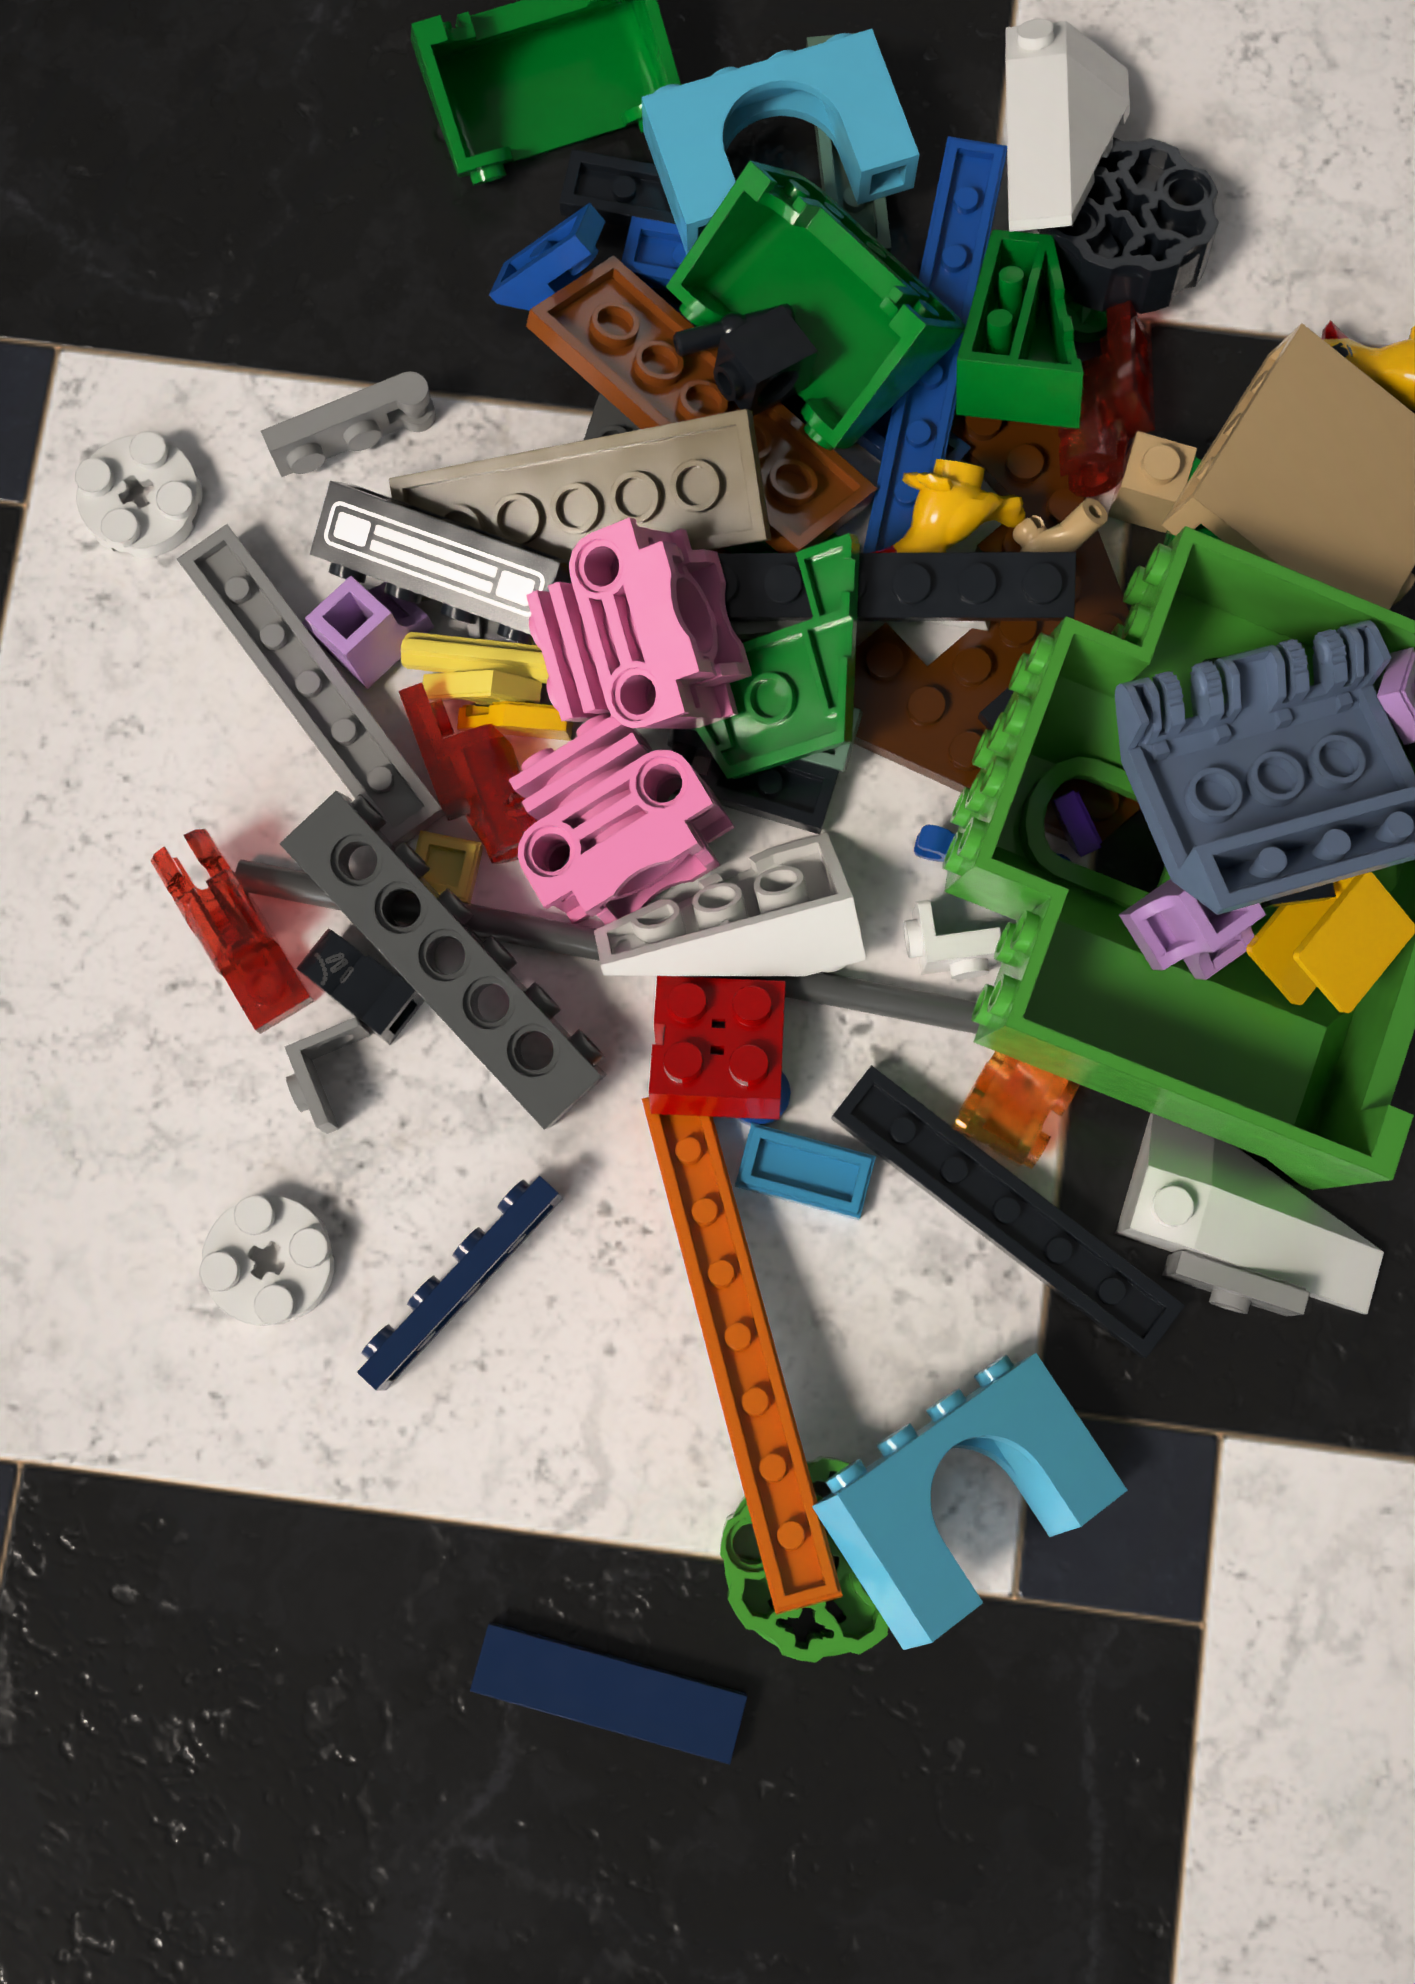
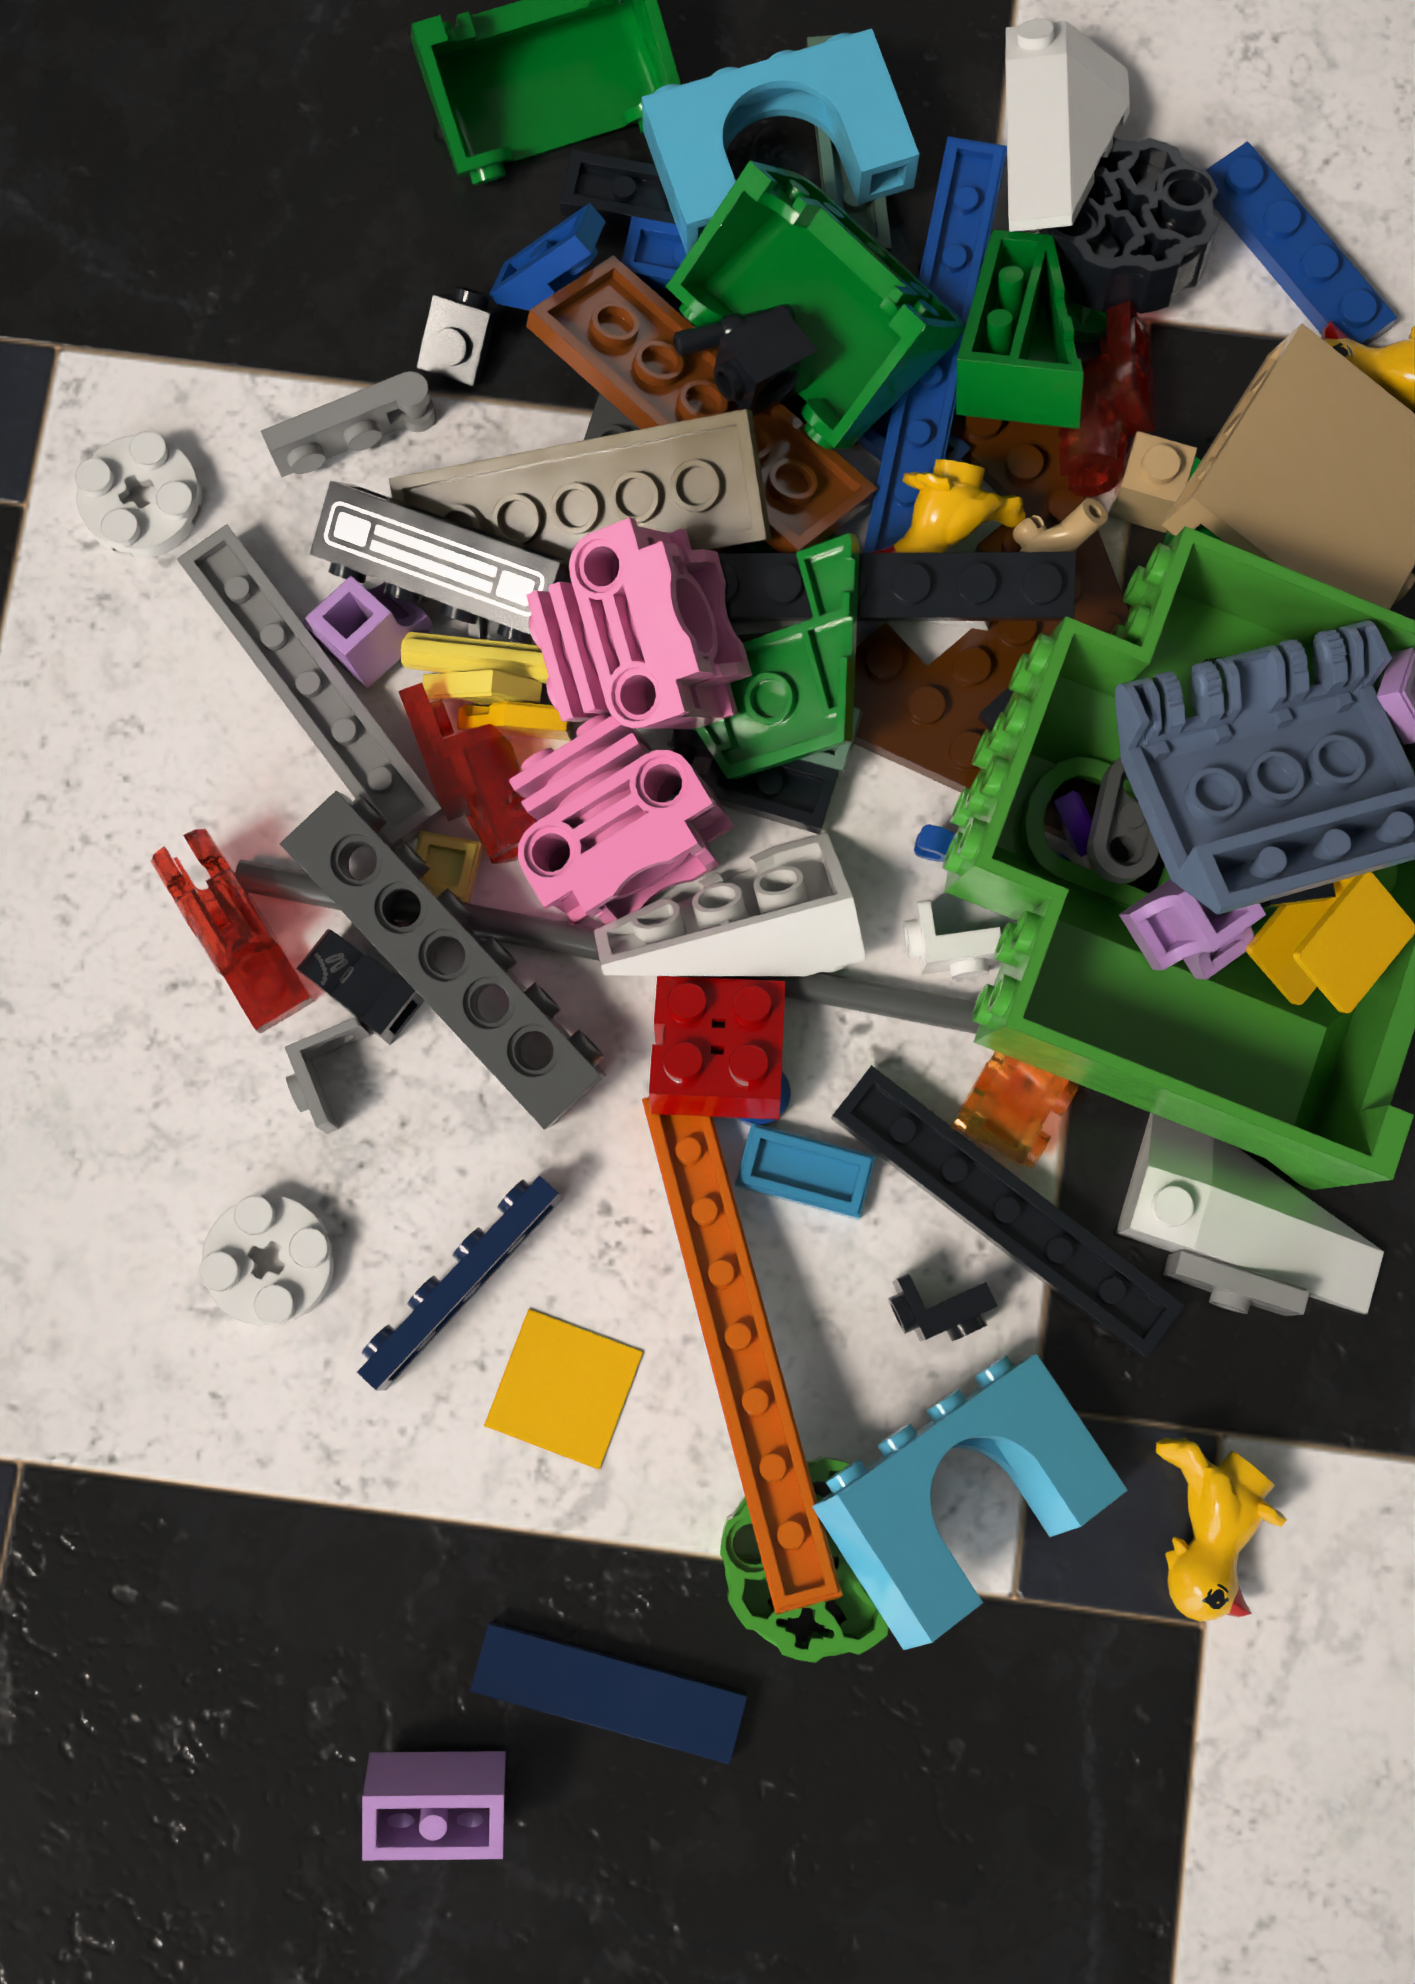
(434, 1806): none -> lavender brick
(458, 334): none -> bracket
(563, 1389): none -> yellow sticker
(957, 1315): none -> black bracket
(1119, 820): none -> dark grey plate
(1224, 1515): none -> yellow animal
(1296, 248): none -> blue plate

